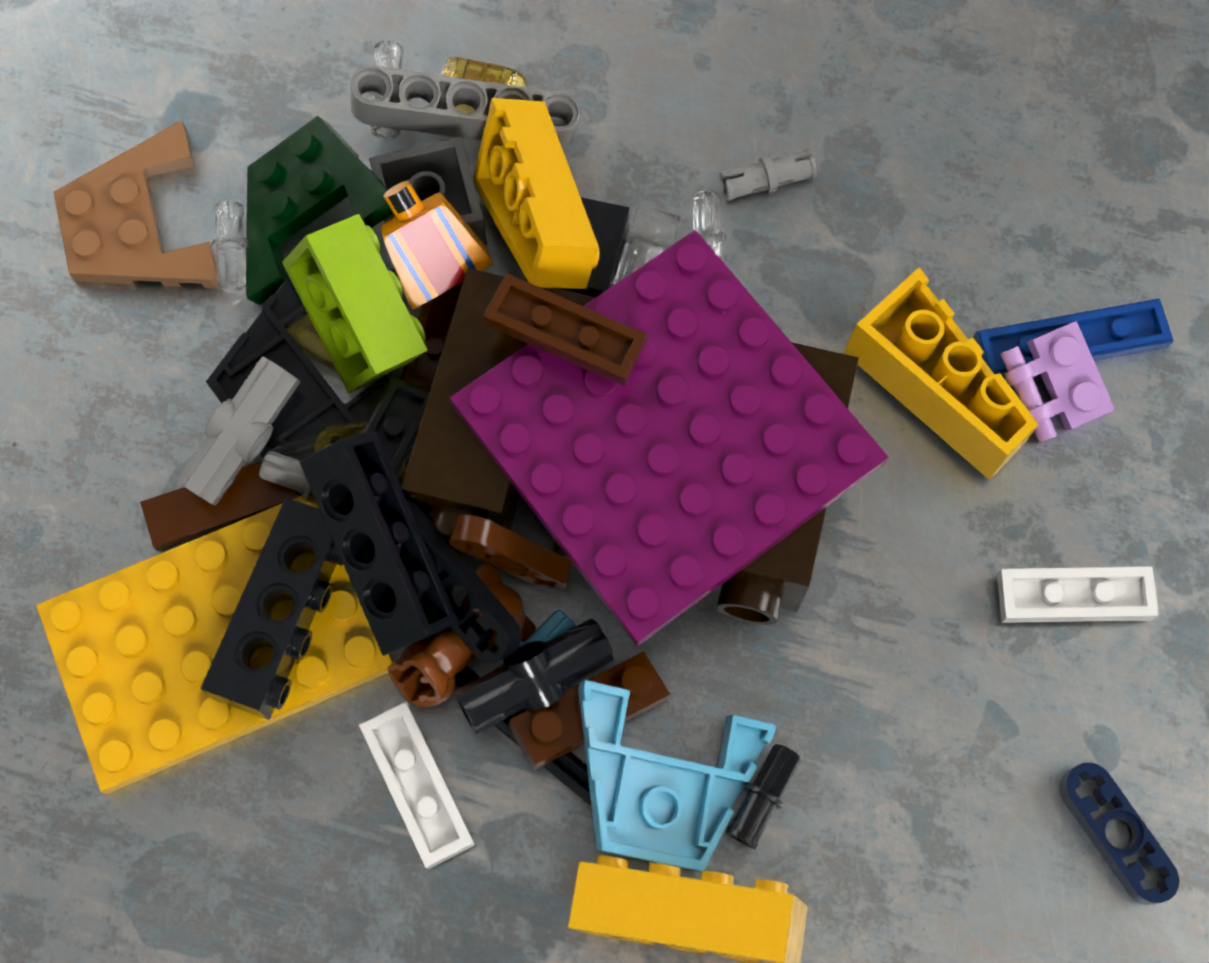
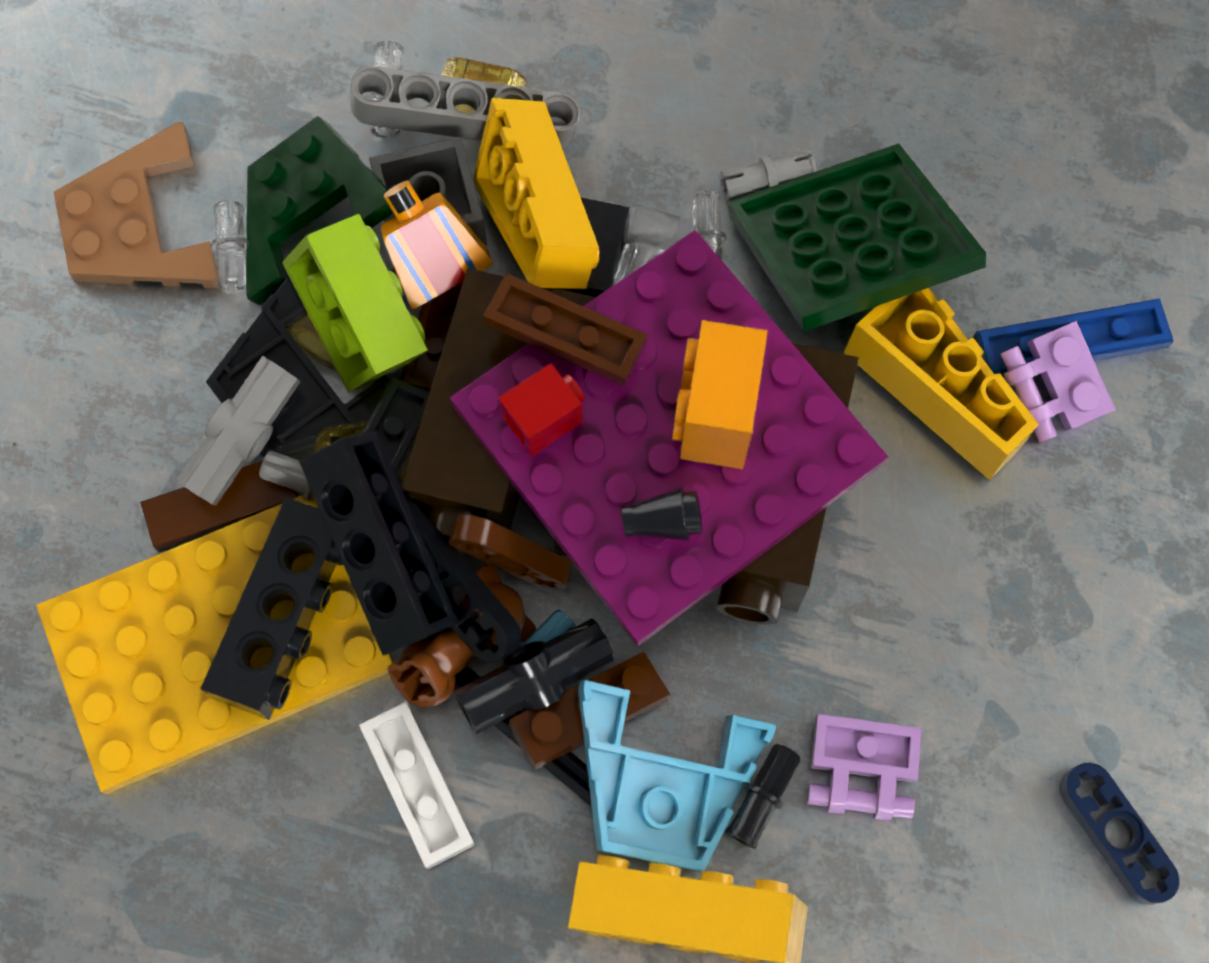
(542, 408): none -> red brick
(664, 516): none -> black cone
(719, 394): none -> light orange brick
(855, 236): none -> dark green plate
(868, 750): none -> lavender plate
(1077, 594): white plate -> none

